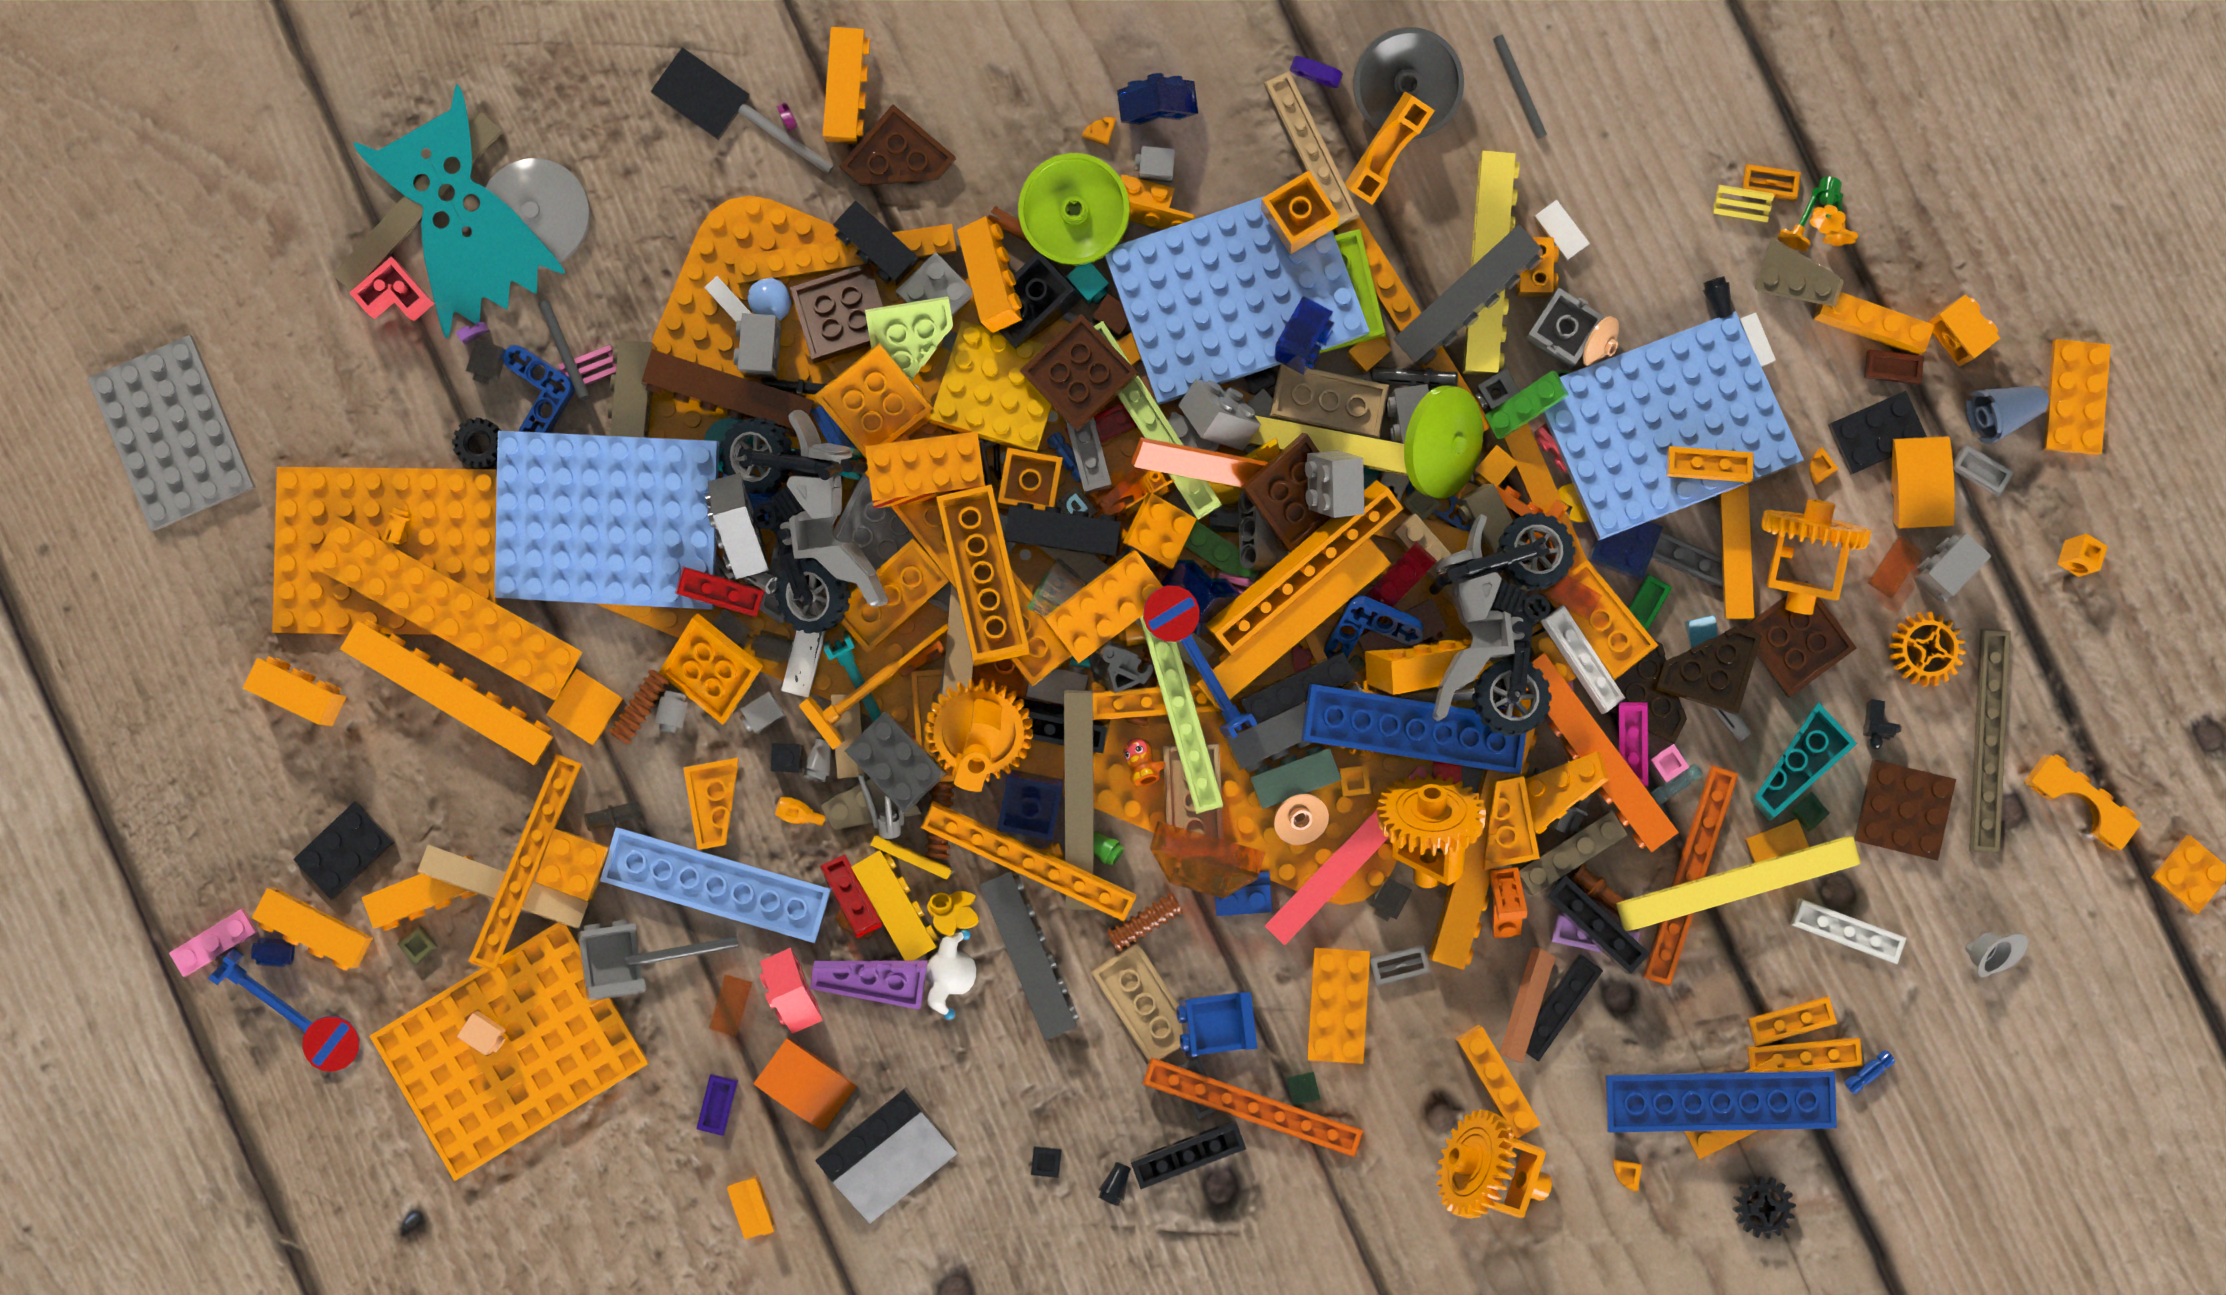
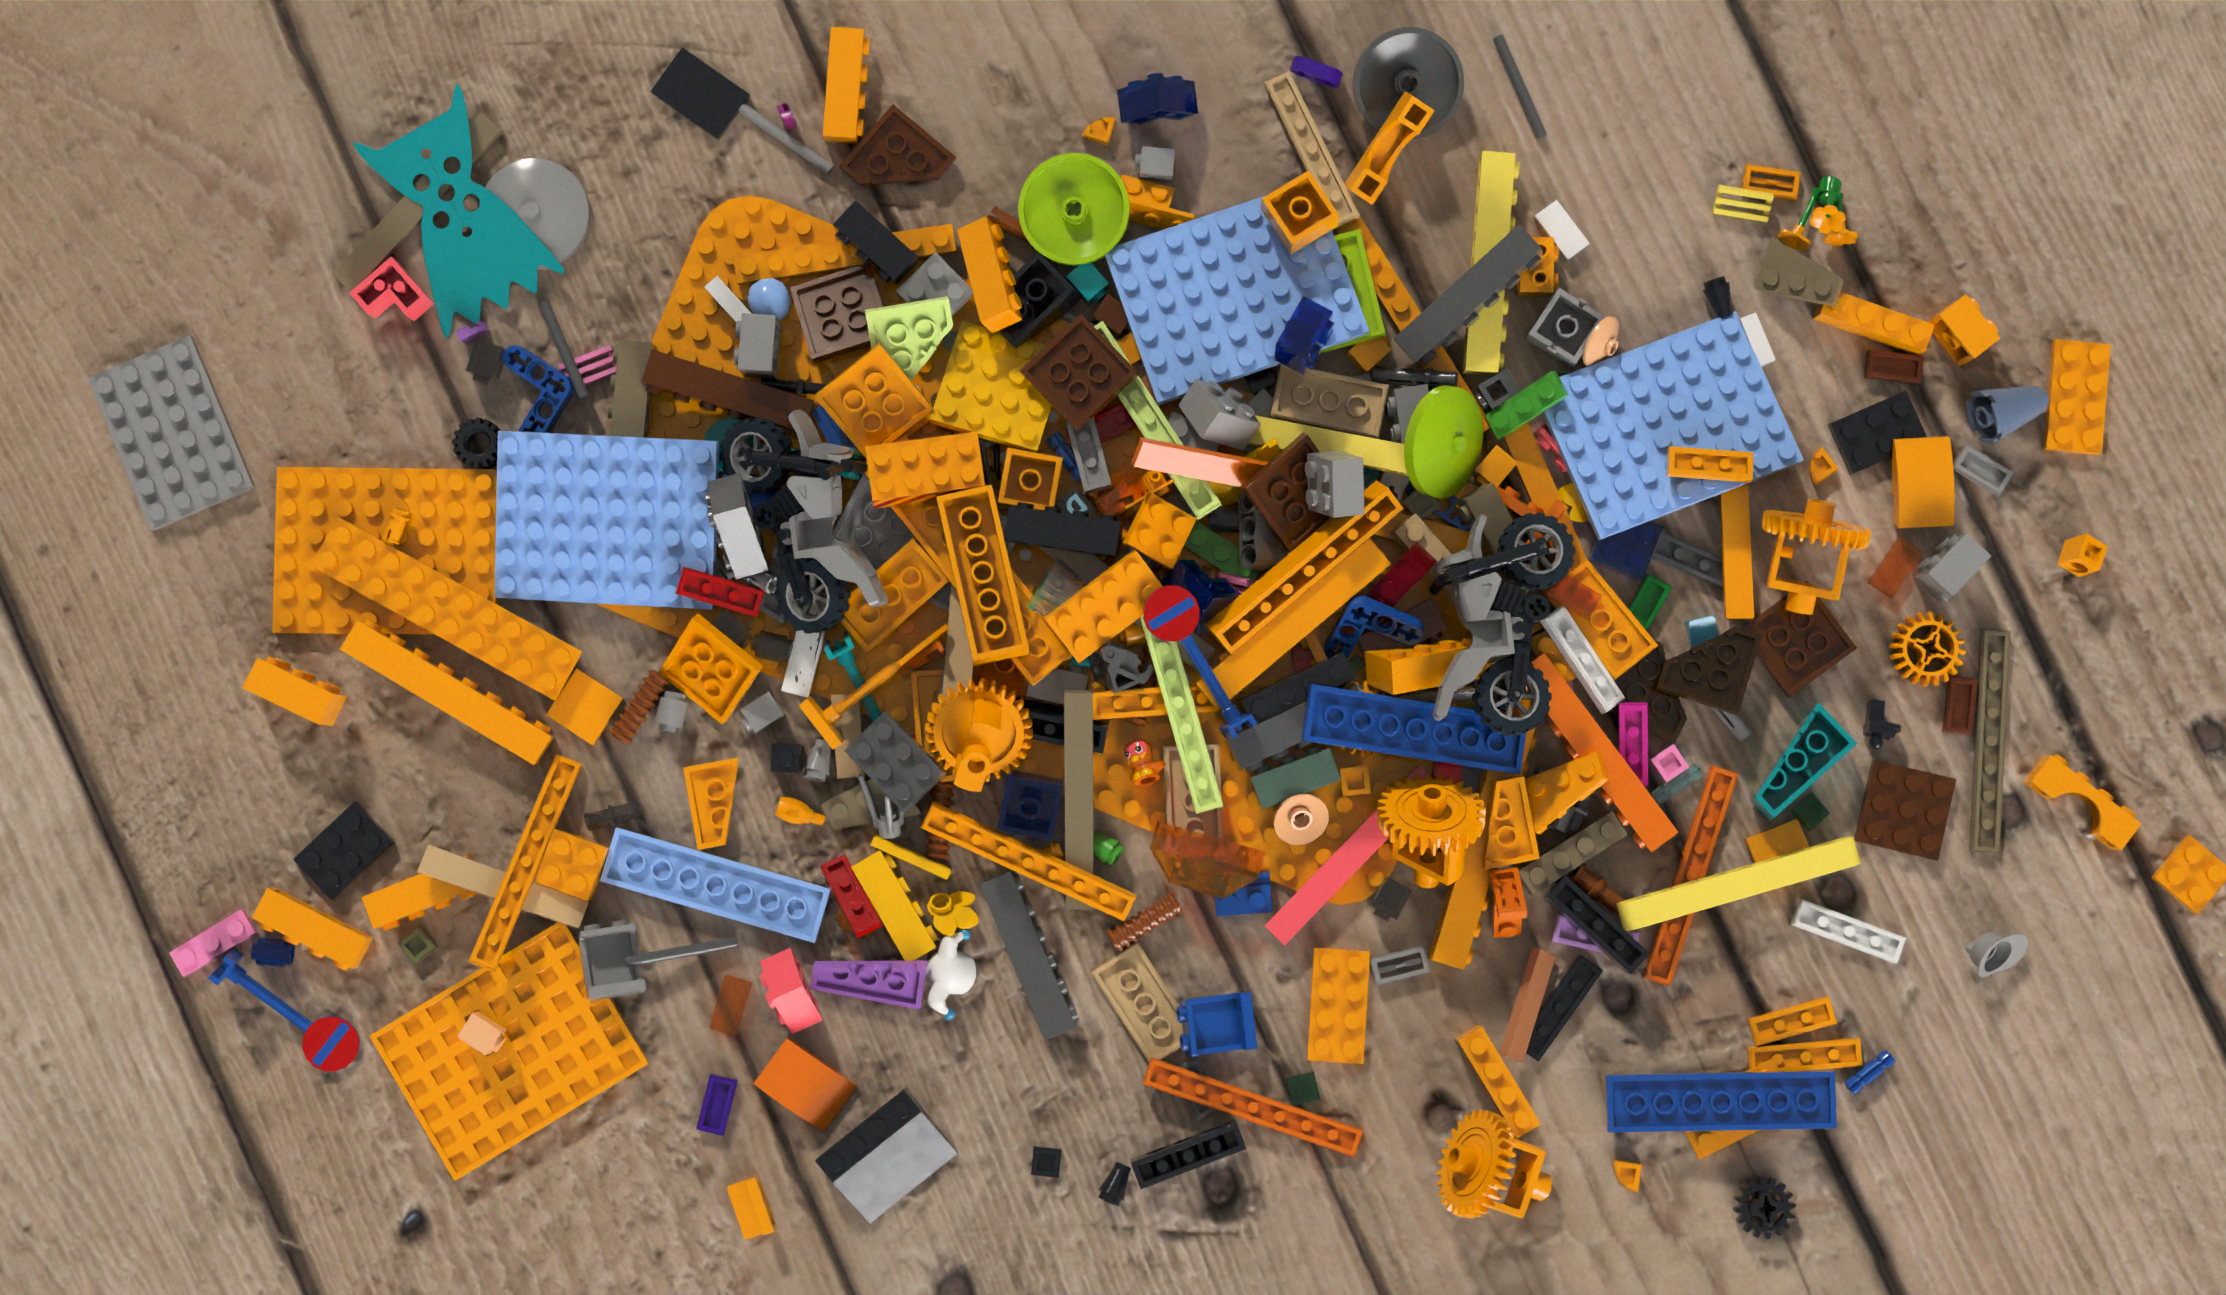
(1960, 705): none -> copper tile

